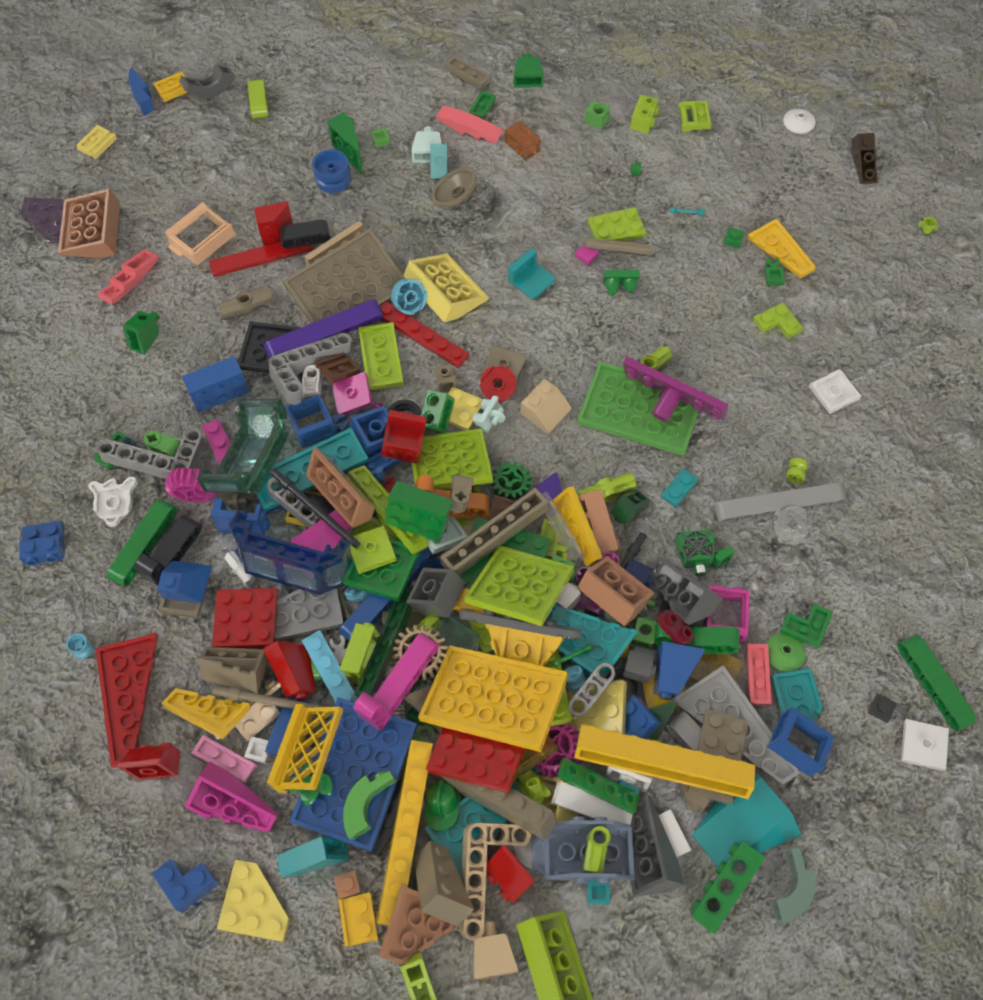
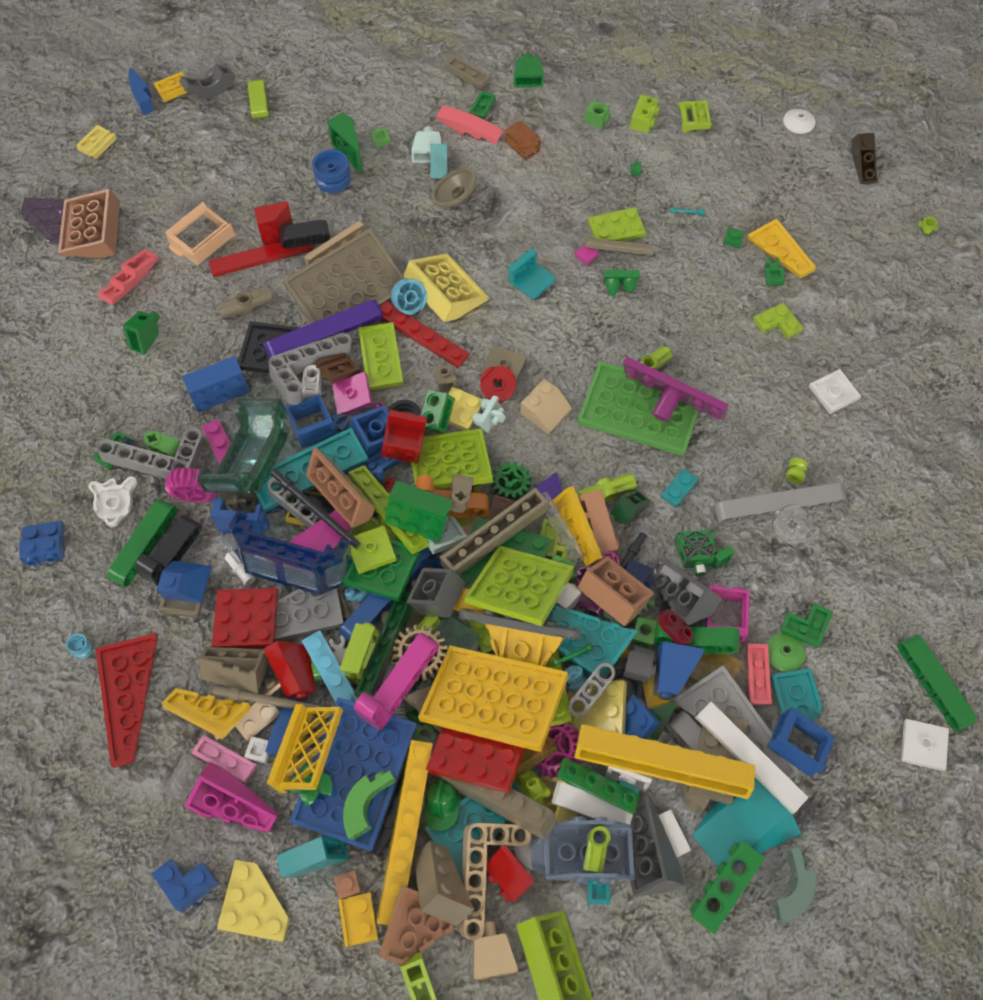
(151, 761): red slope -> none
(745, 750): none -> white tile
(882, 708): pearl dark grey plate -> none

